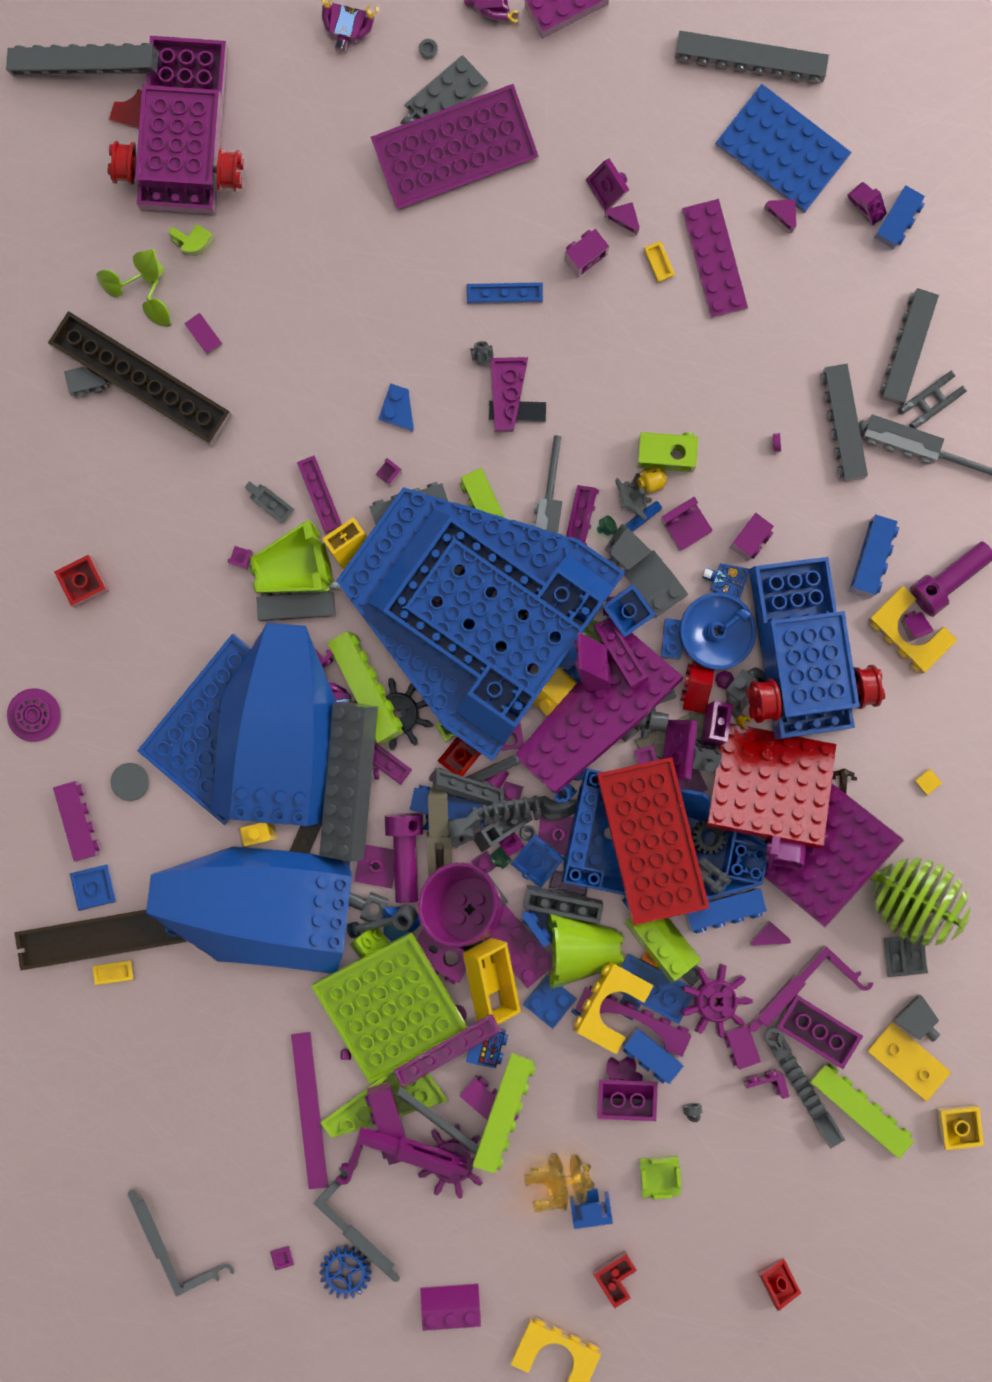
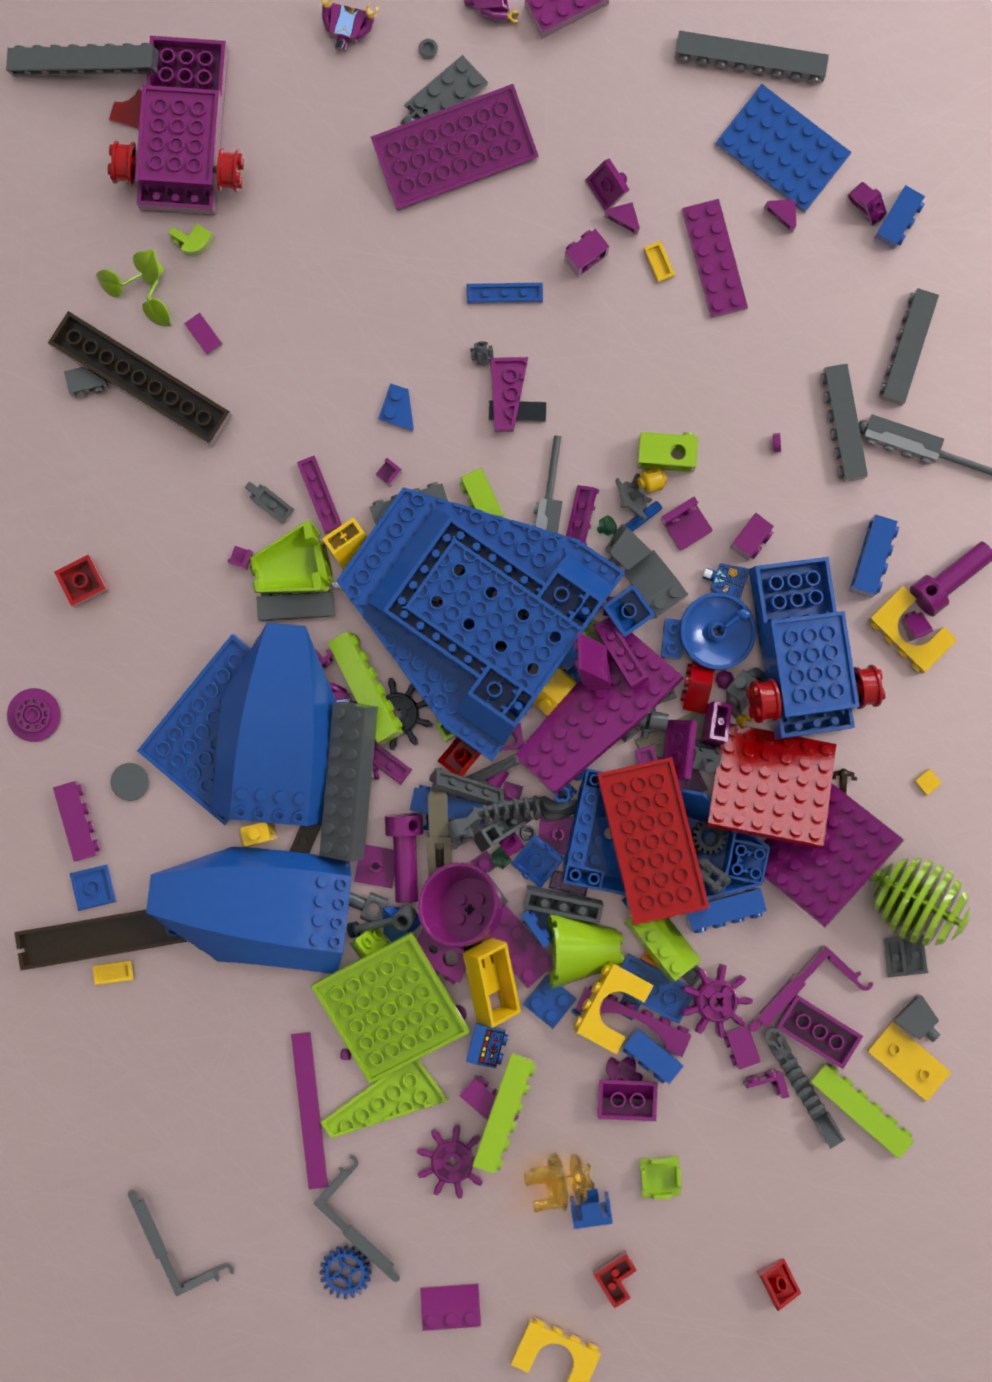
(282, 1257): magenta tile -> none
(385, 1114): magenta brick -> none
(405, 1151): magenta hinge -> none
(437, 1120): dark grey tile -> none
(447, 1051): magenta tile -> none
(691, 1110): dark grey tile -> none
(769, 935): magenta slope -> none
(785, 854): magenta pin -> none
(943, 401): dark grey piece -> none
(960, 1127): yellow slope -> none

